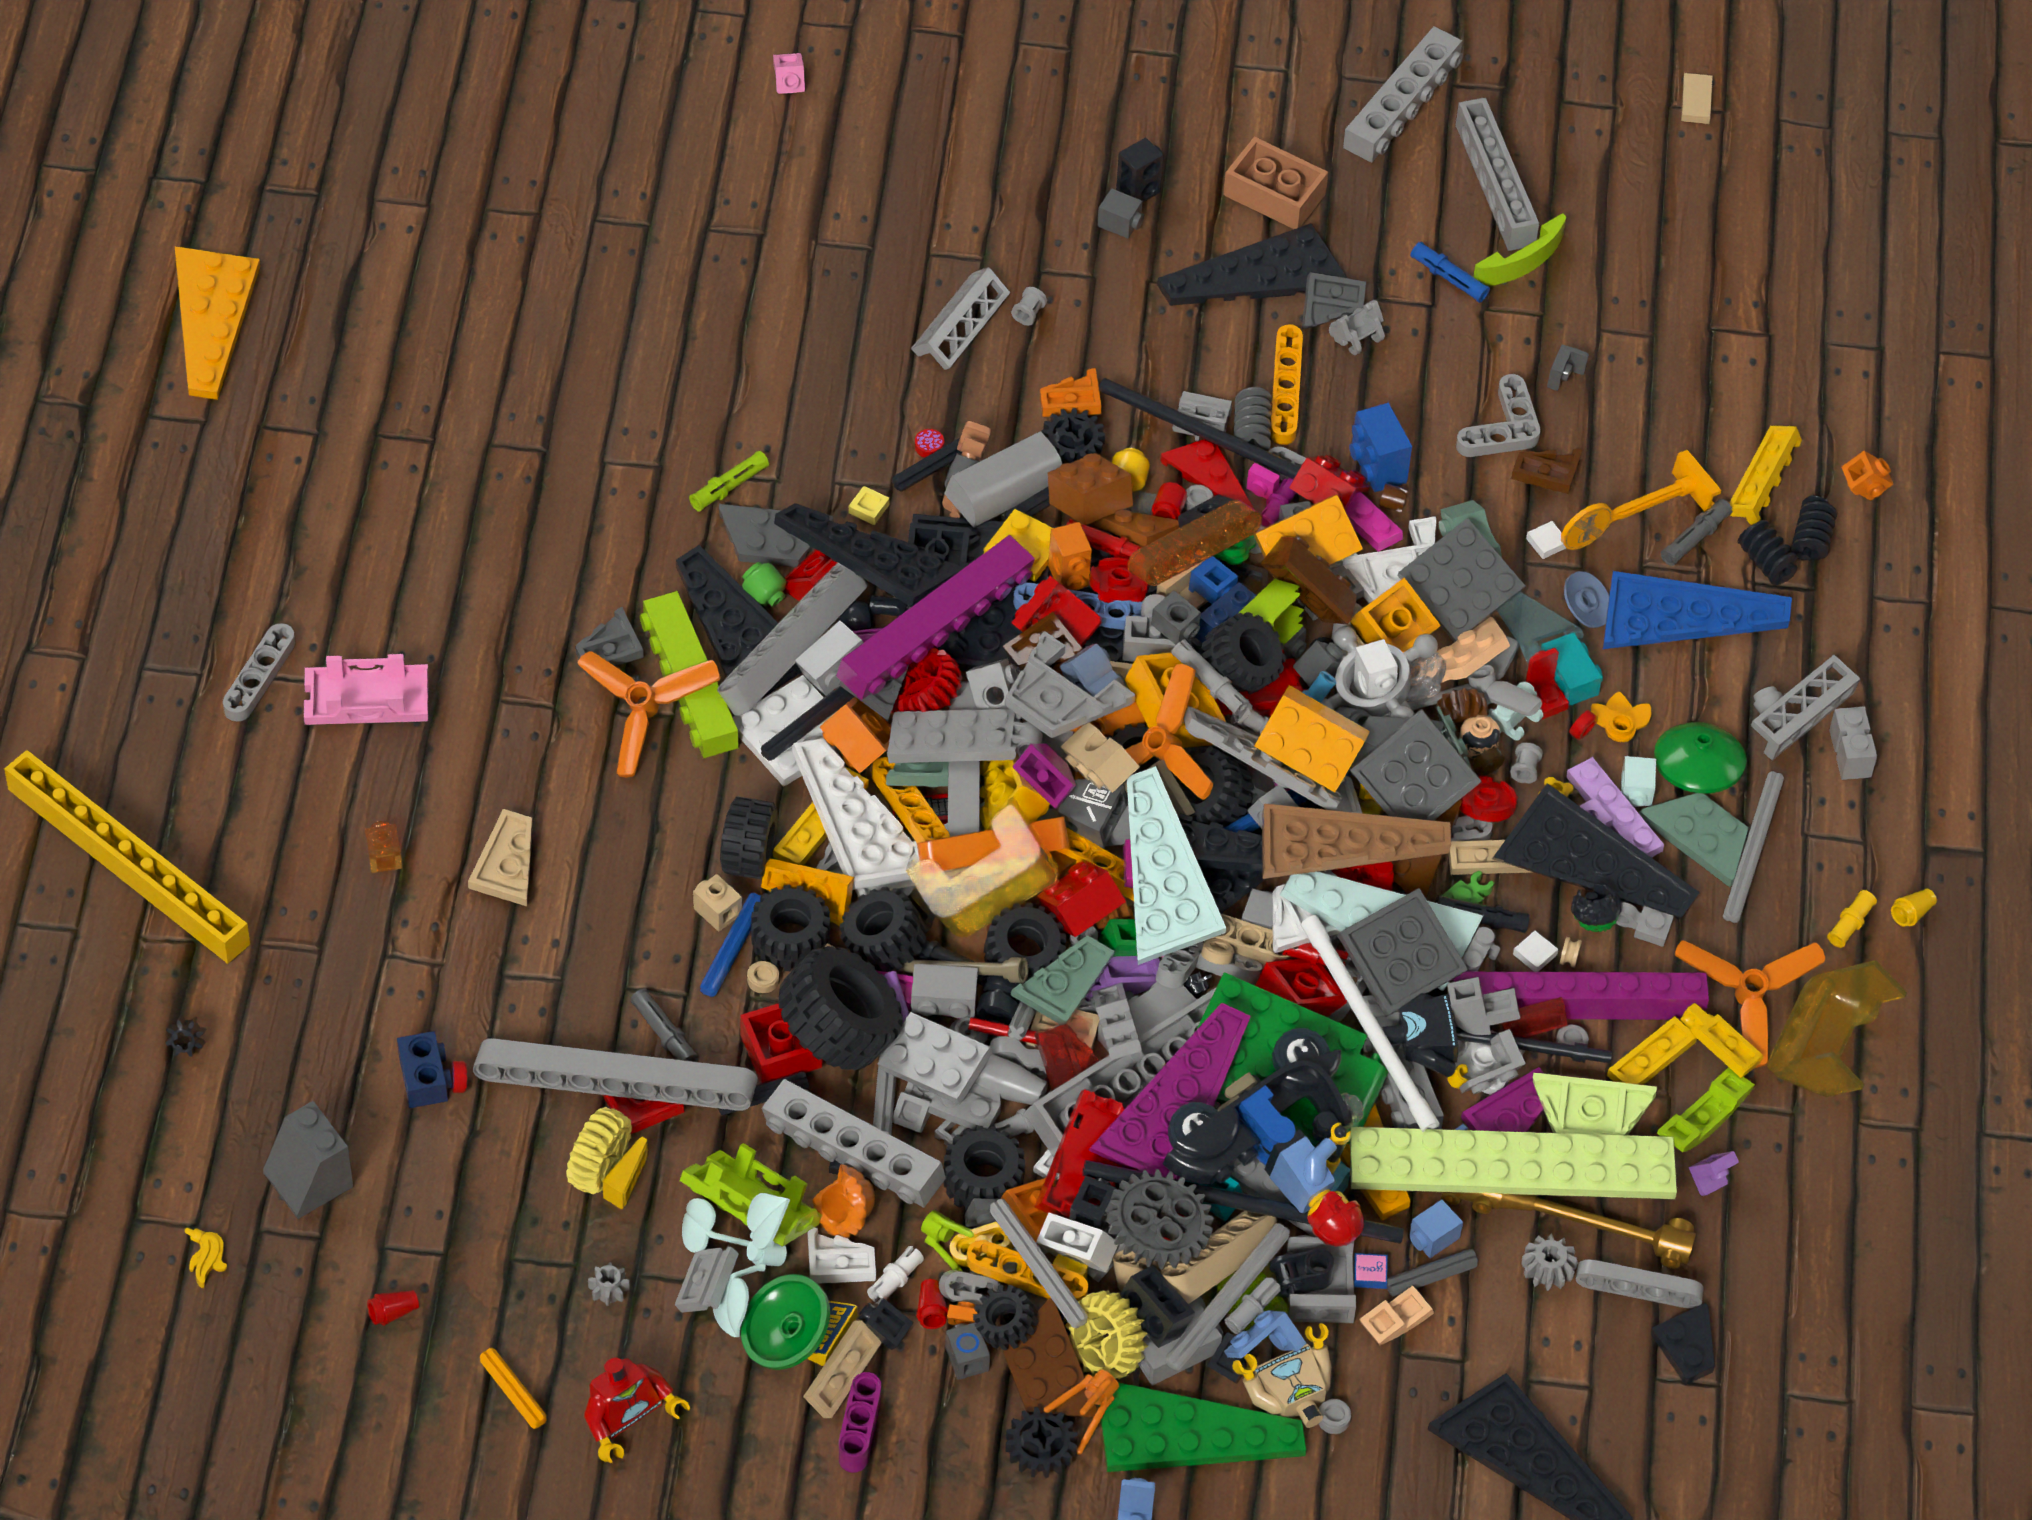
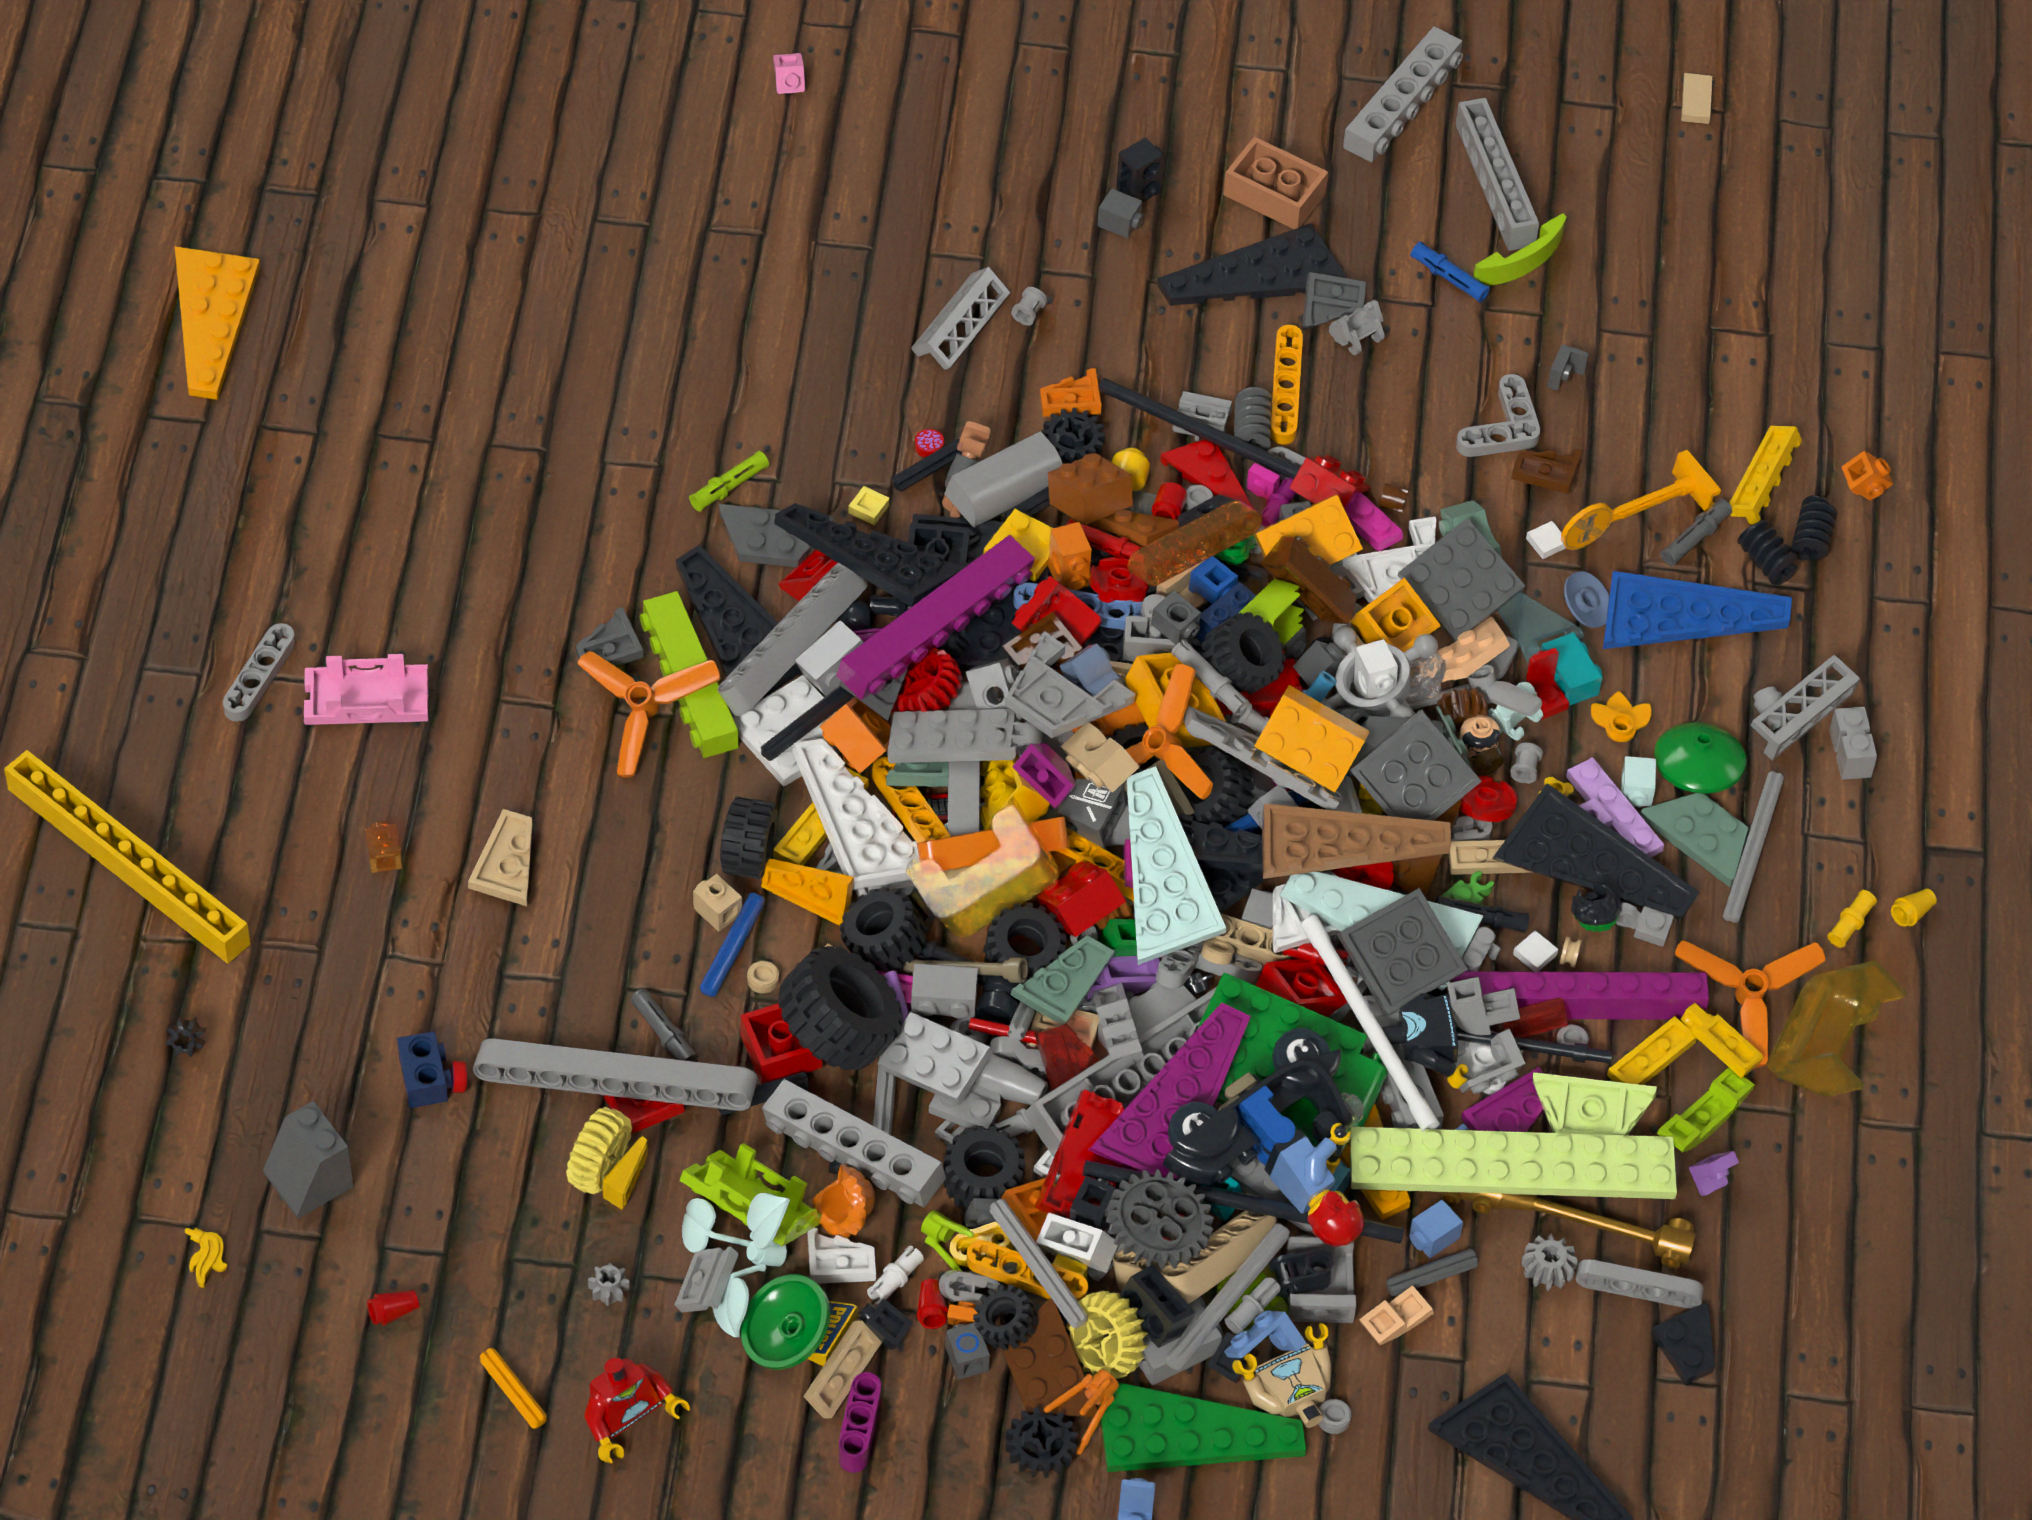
(764, 584): bright green head -> none
(783, 908): black tyre -> none
(913, 1108): light grey slope -> none
(1370, 1270): bright pink tile -> none
(1380, 447): blue brick -> none
(1583, 725): red tile -> none

